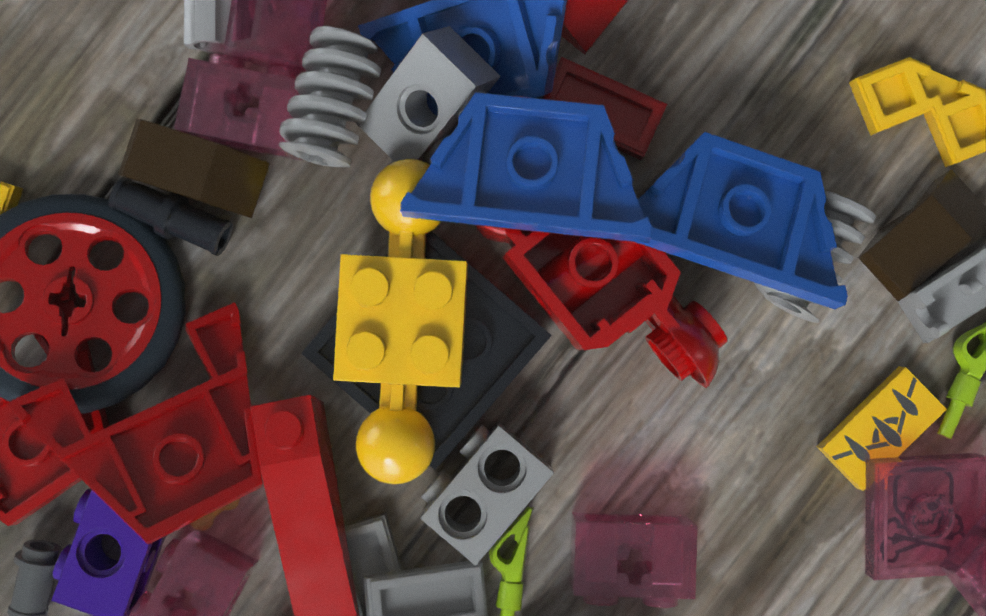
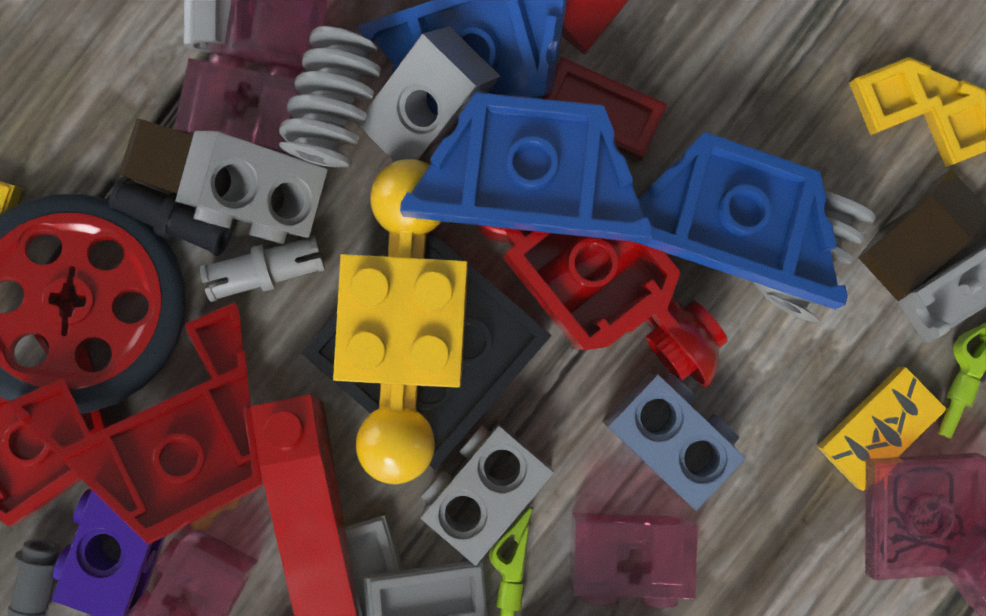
(254, 176): none -> light grey brick
(262, 268): none -> light grey pin
(665, 448): none -> sand blue brick

